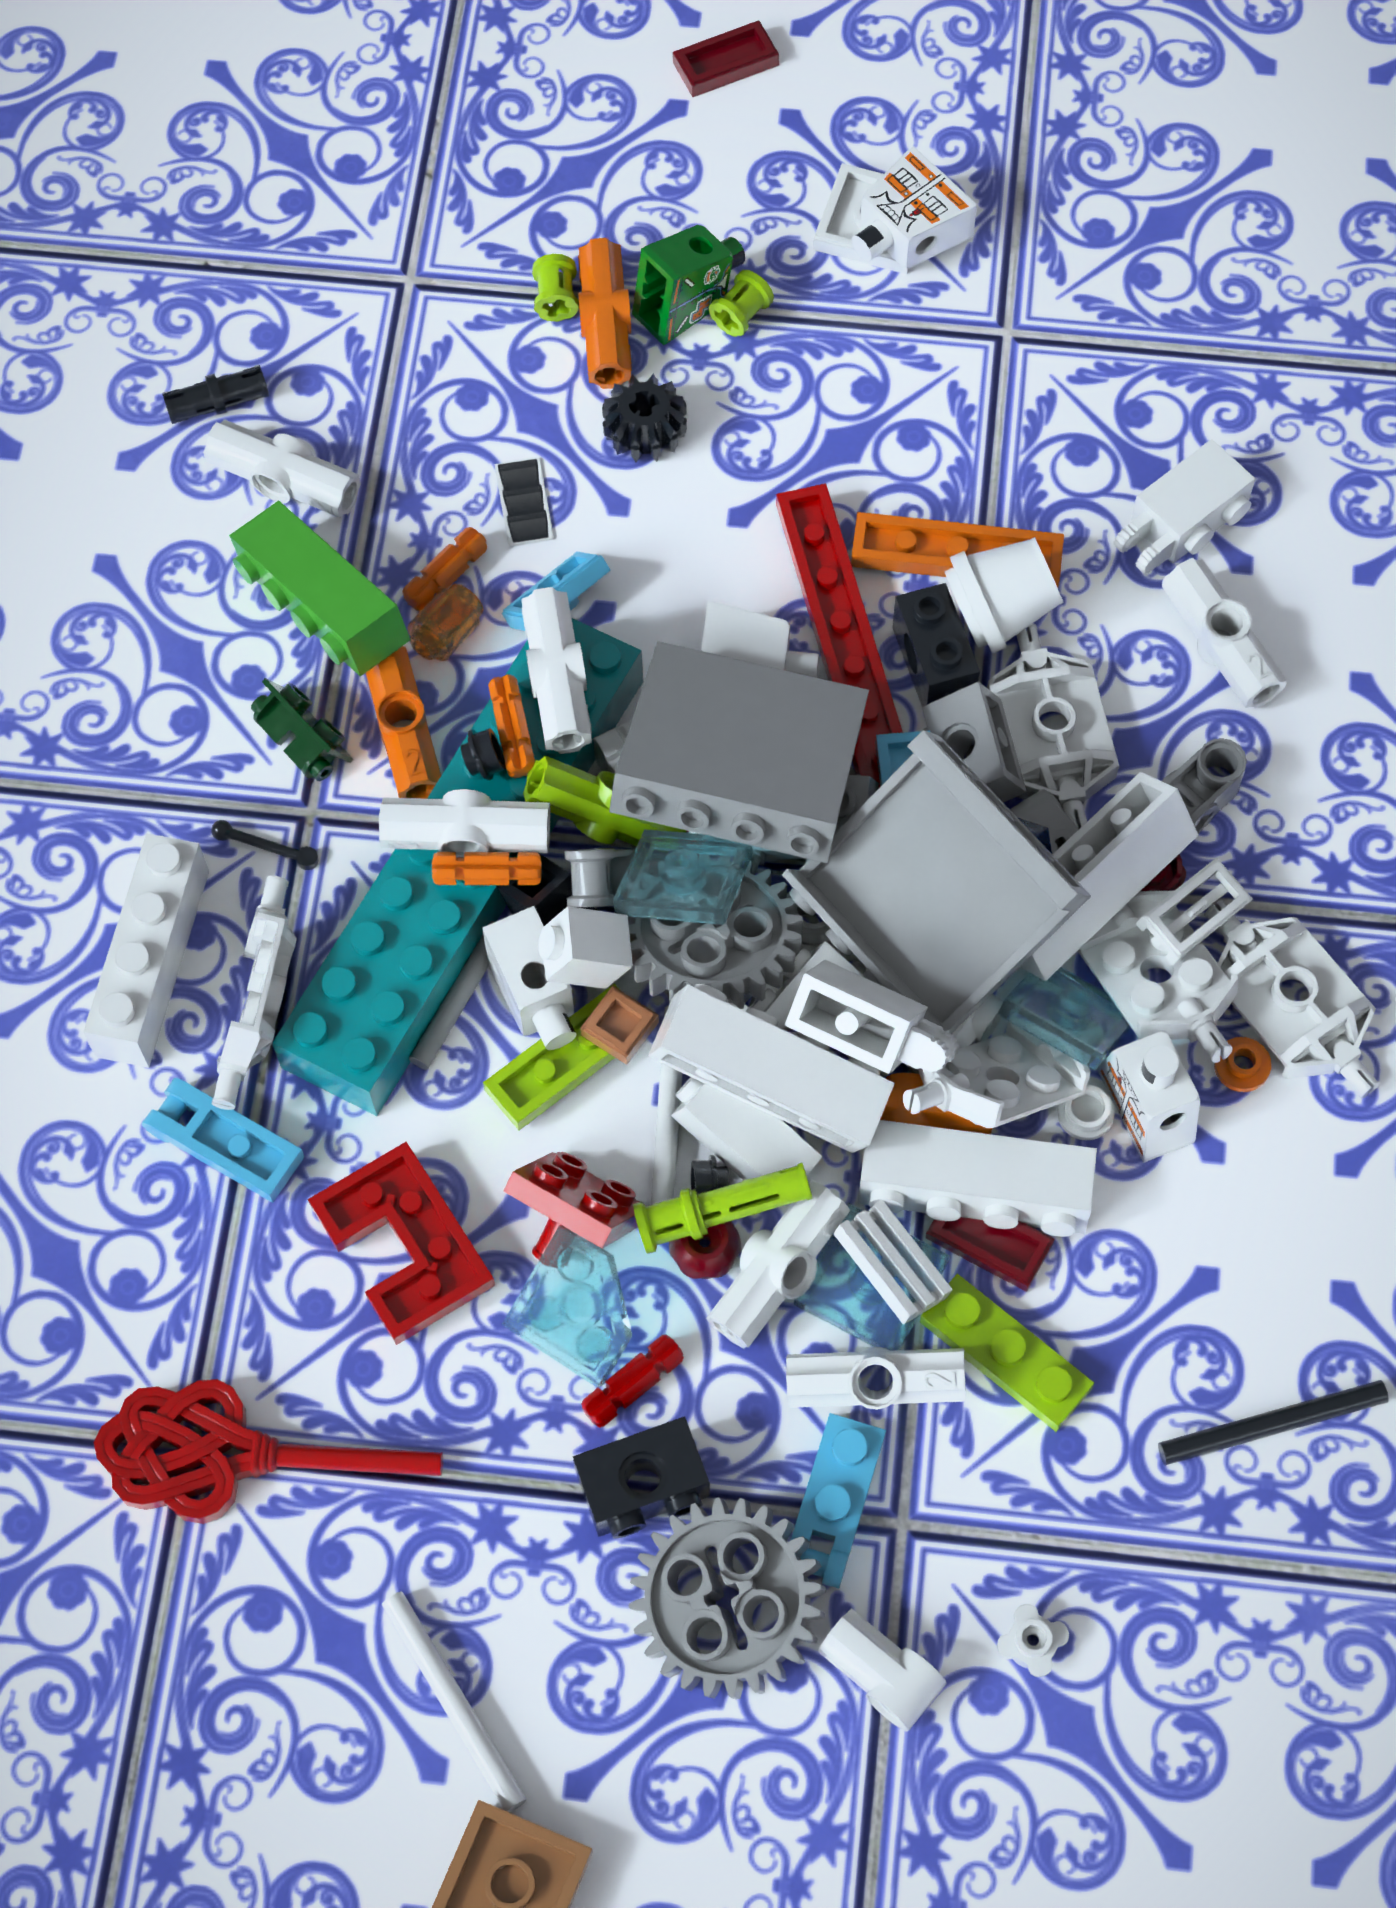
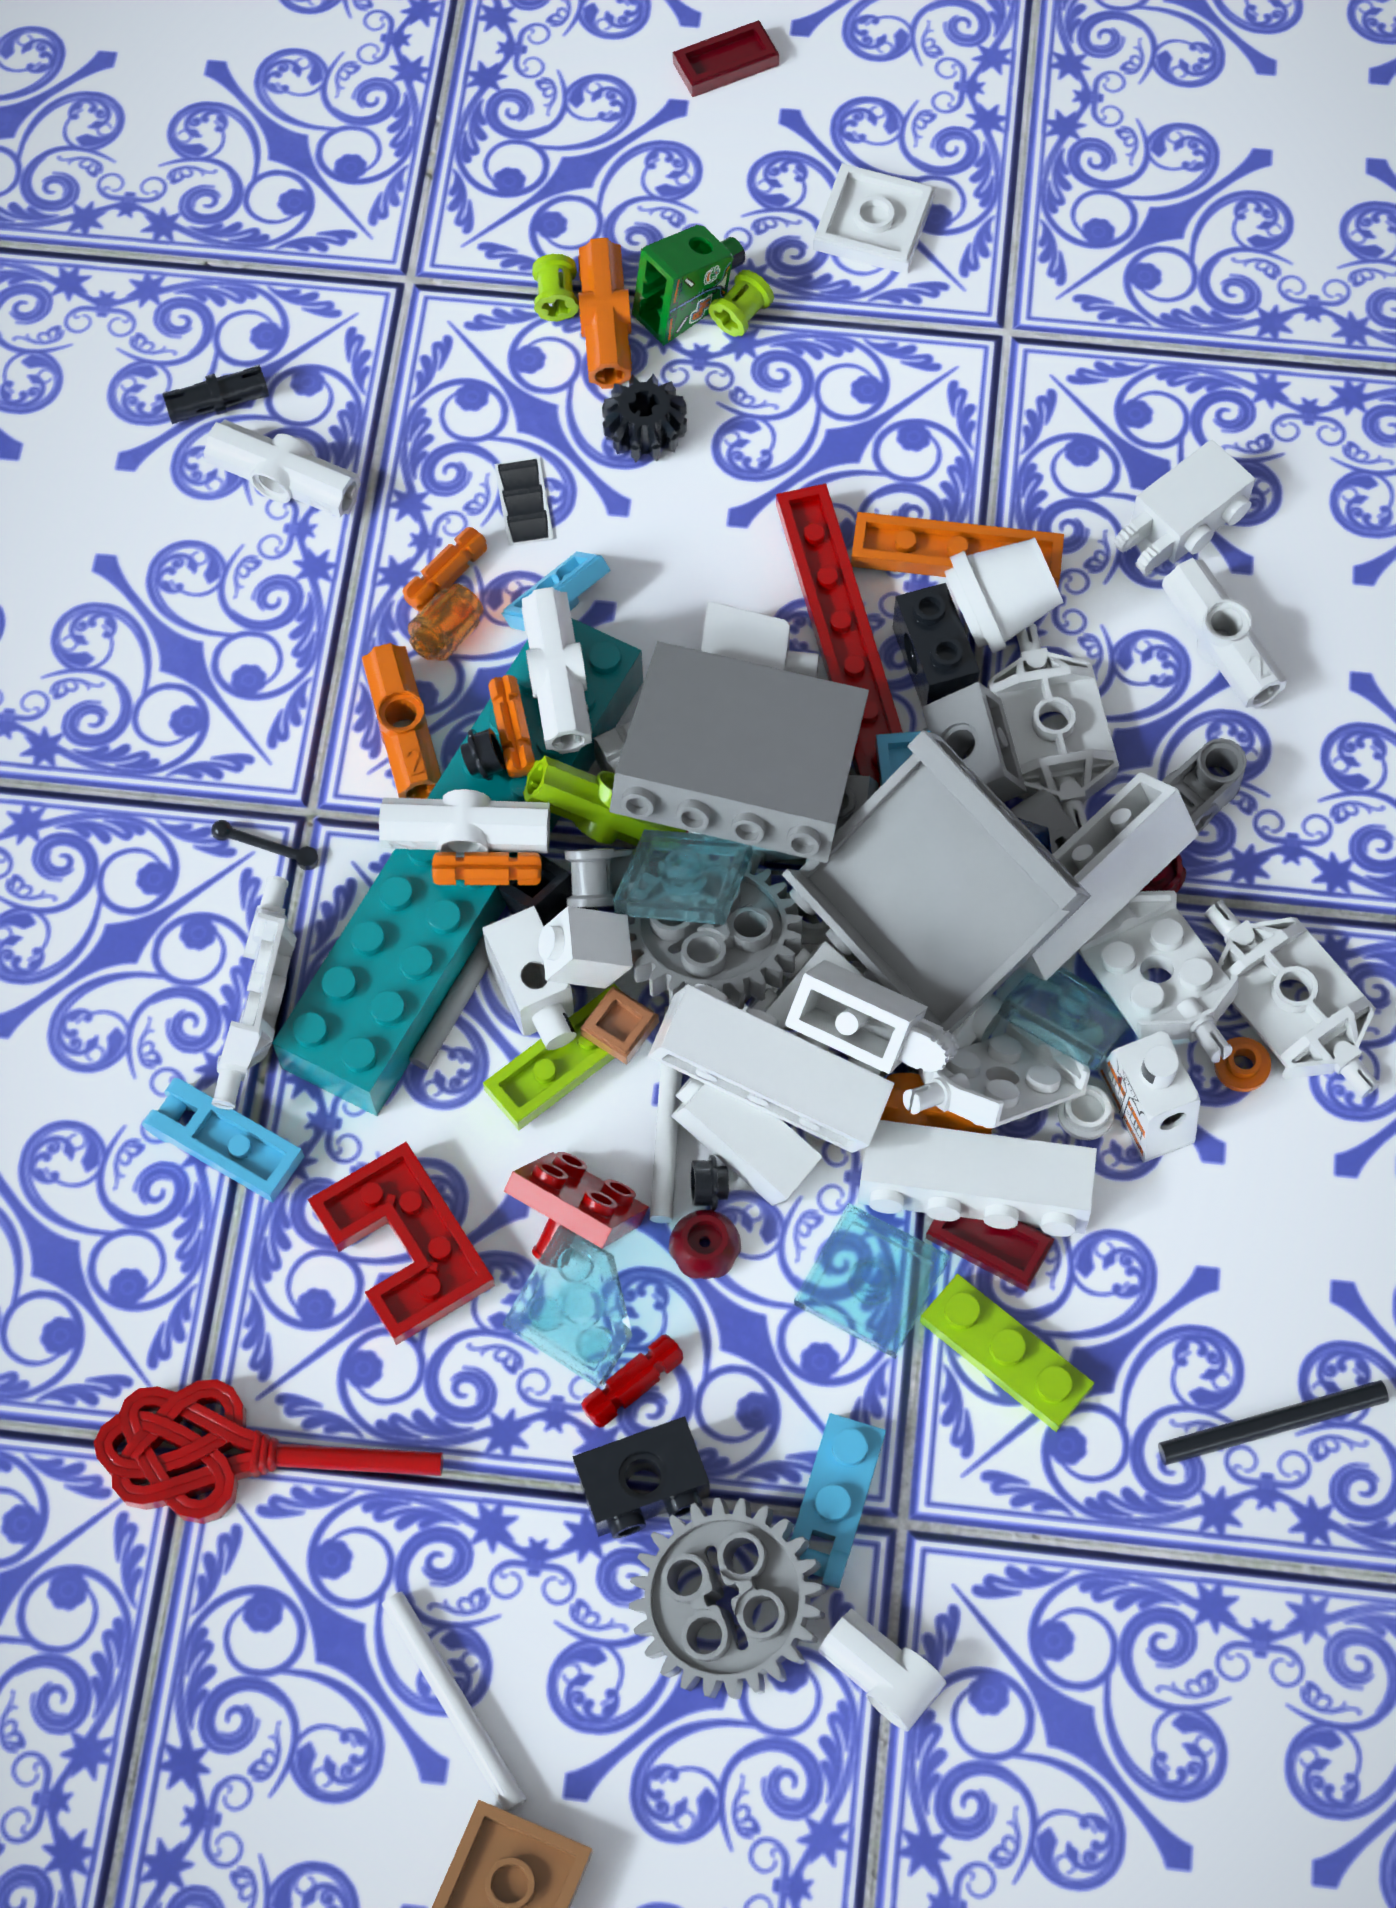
(146, 950): white brick -> none
(315, 741): dark green hinge -> none
(318, 589): bright green brick -> none
(694, 1212): lime pin -> none
(777, 1265): white piece -> none
(836, 1380): white piece -> none
(899, 1256): white tile -> none
(913, 213): white torso -> none
(1016, 1647): white plate -> none
(1165, 934): white tile -> none

